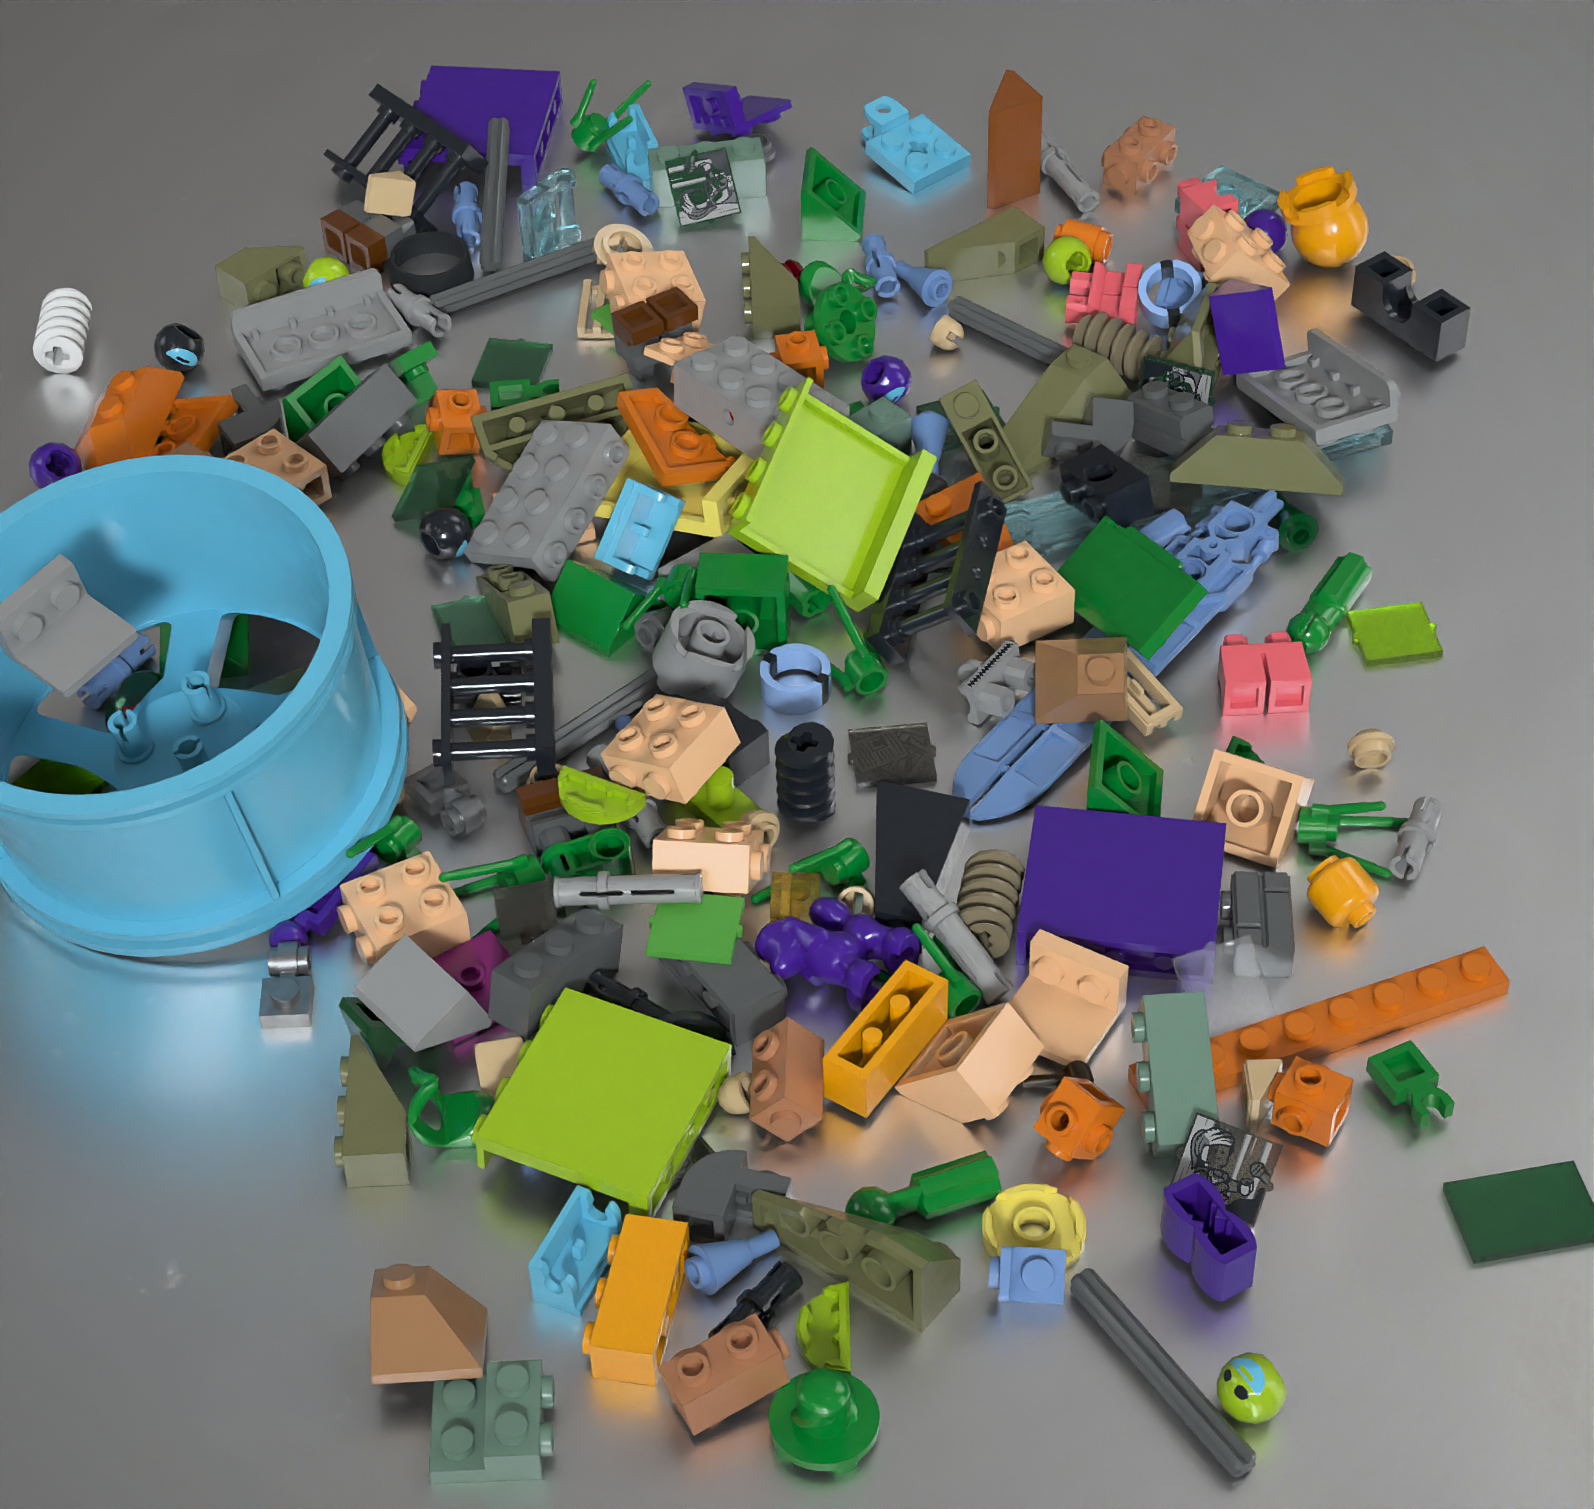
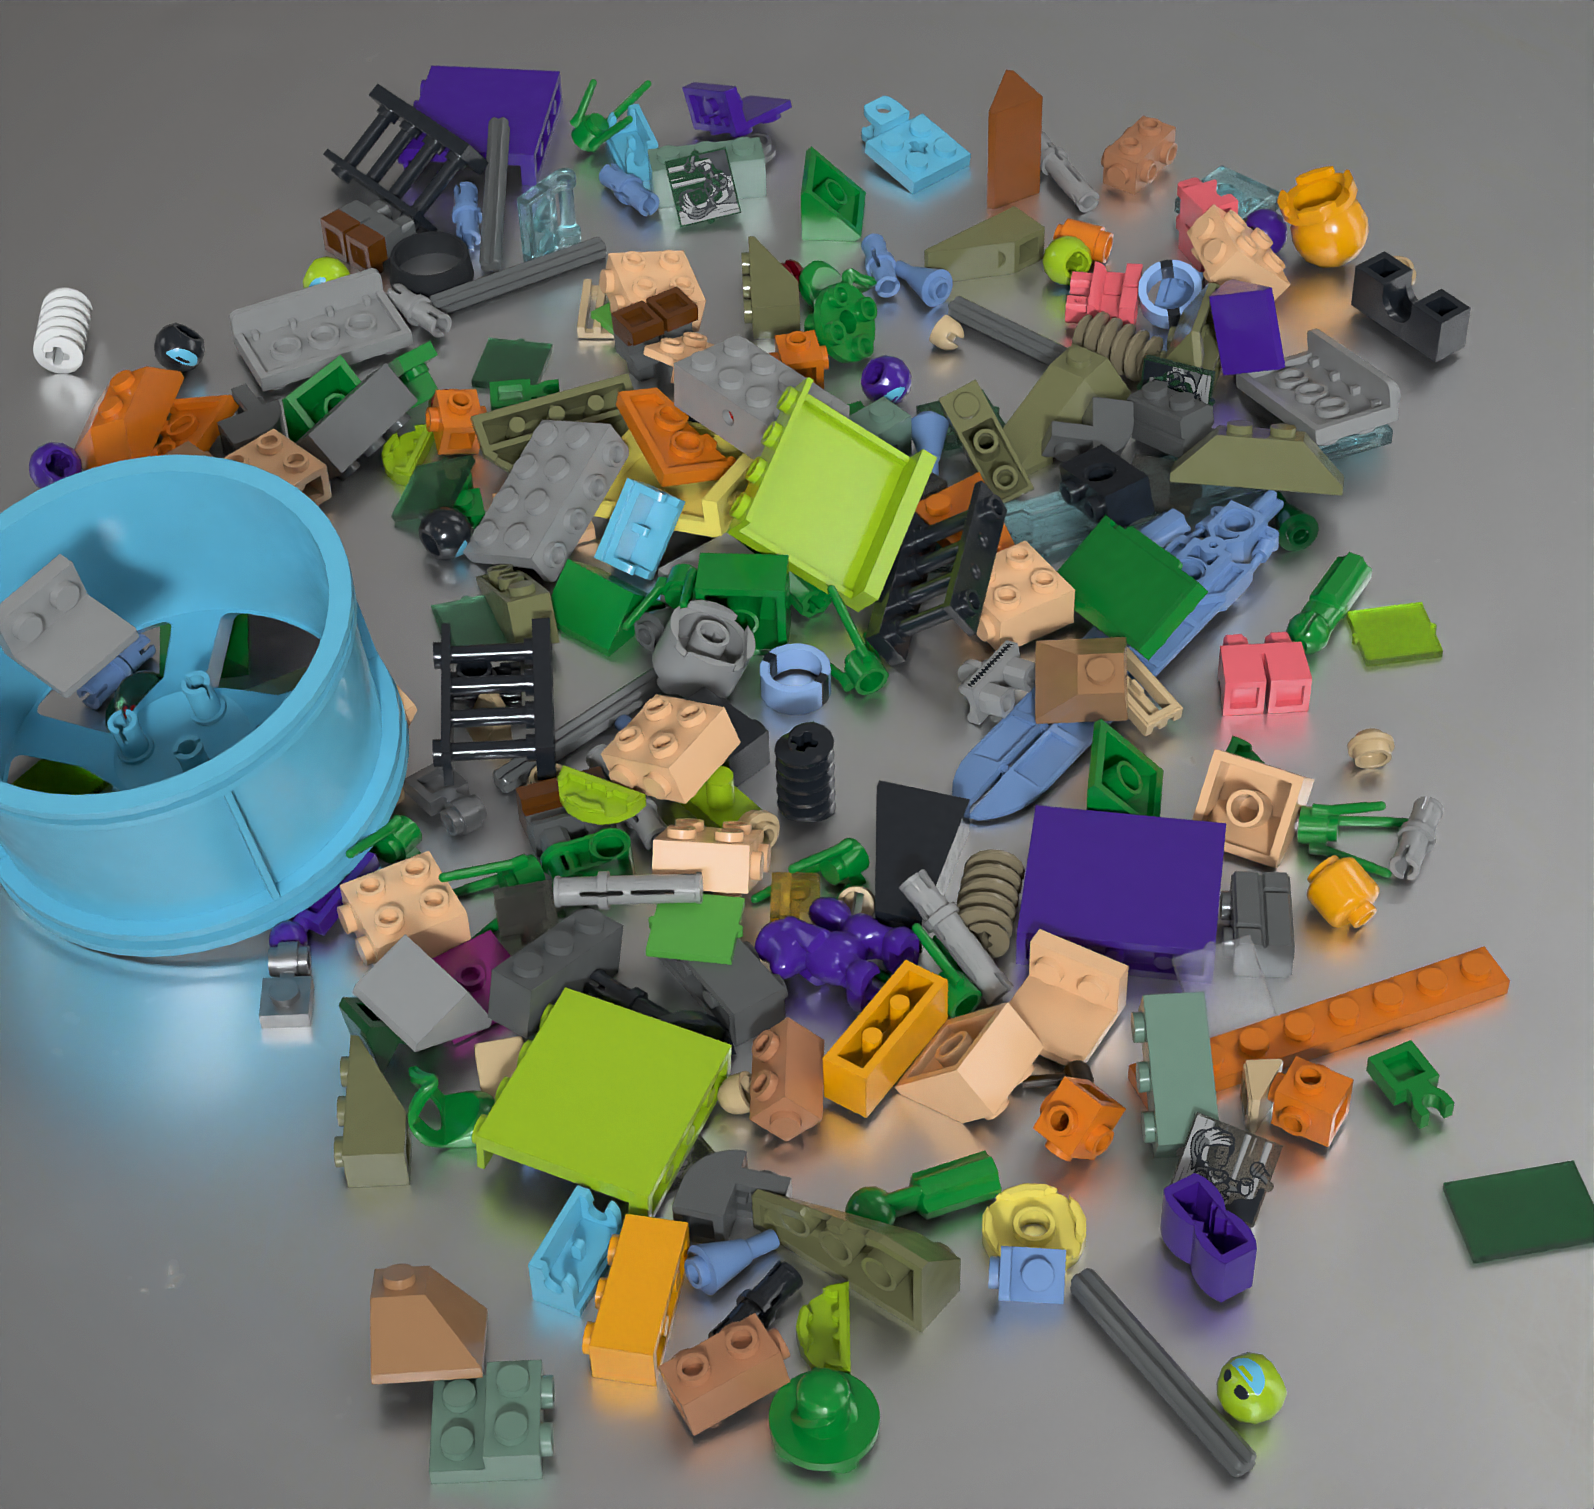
(261, 274): olive slope -> none
(390, 194): tan slope -> none
(610, 236): tan gear -> none
(892, 755): clear smoke piece -> none

